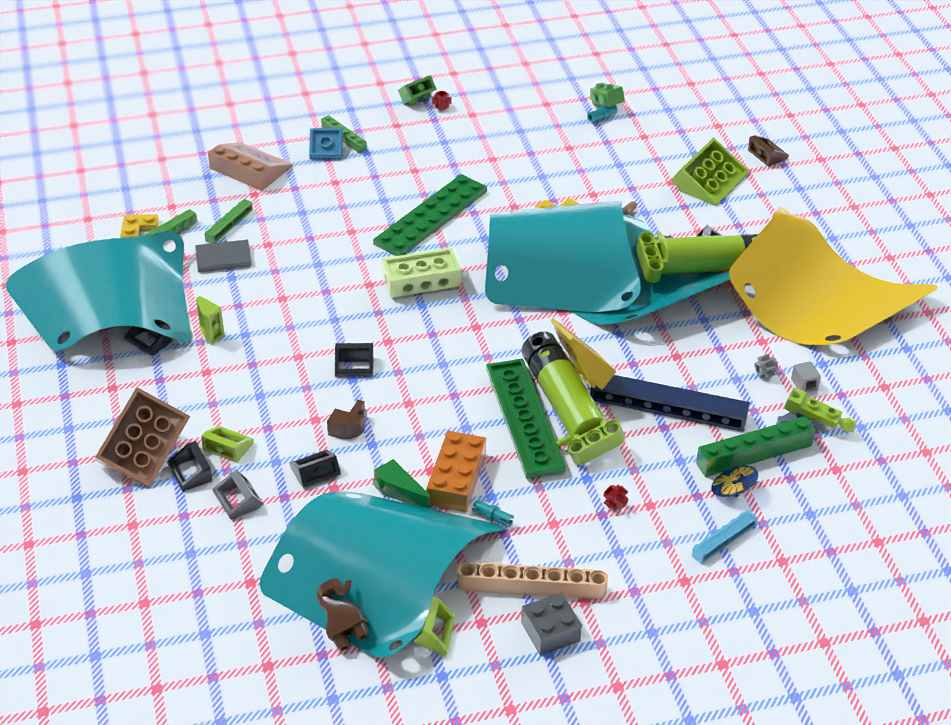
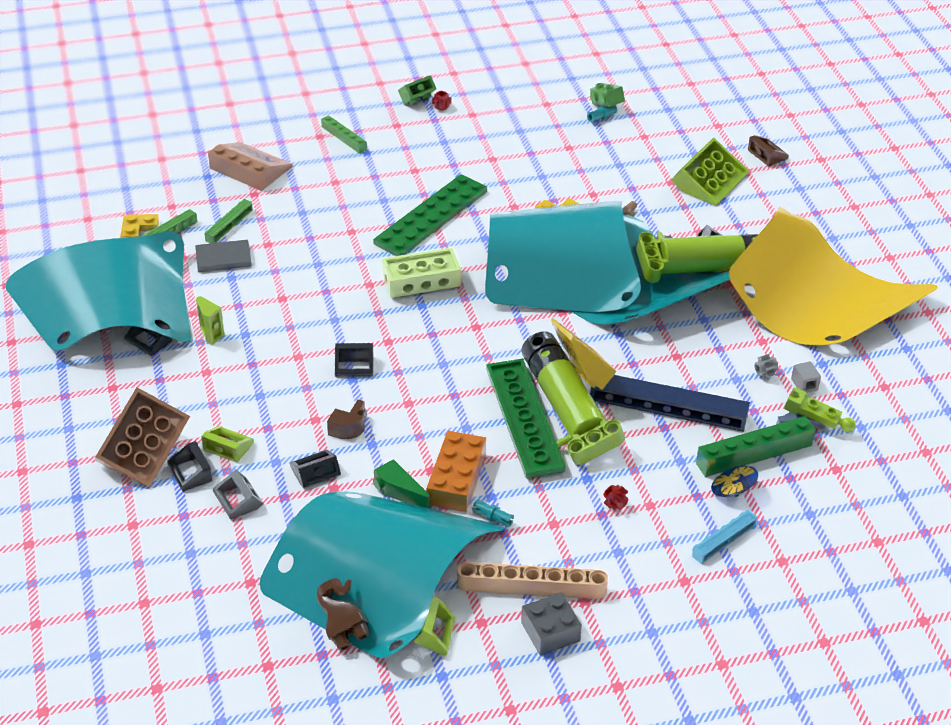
(326, 143): dark azure tile -> none

